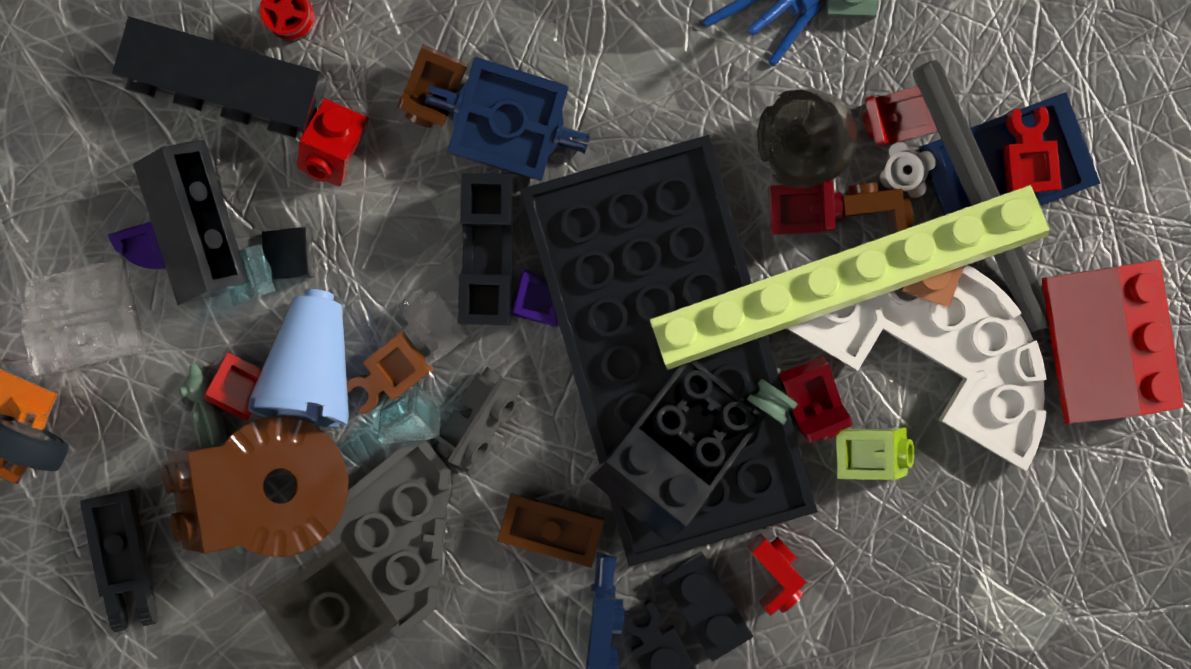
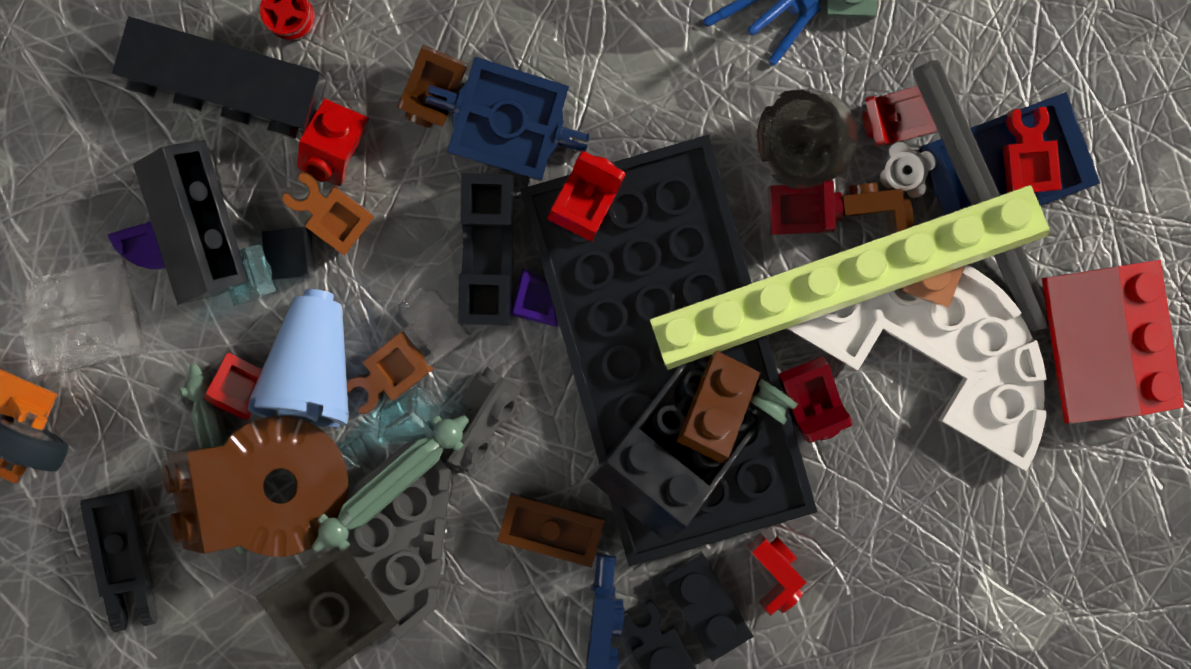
(333, 217): none -> dark orange plate
(390, 483): none -> sand green wheel
(587, 195): none -> red bracket
(718, 407): none -> reddish brown plate
(874, 454): lime bracket -> none

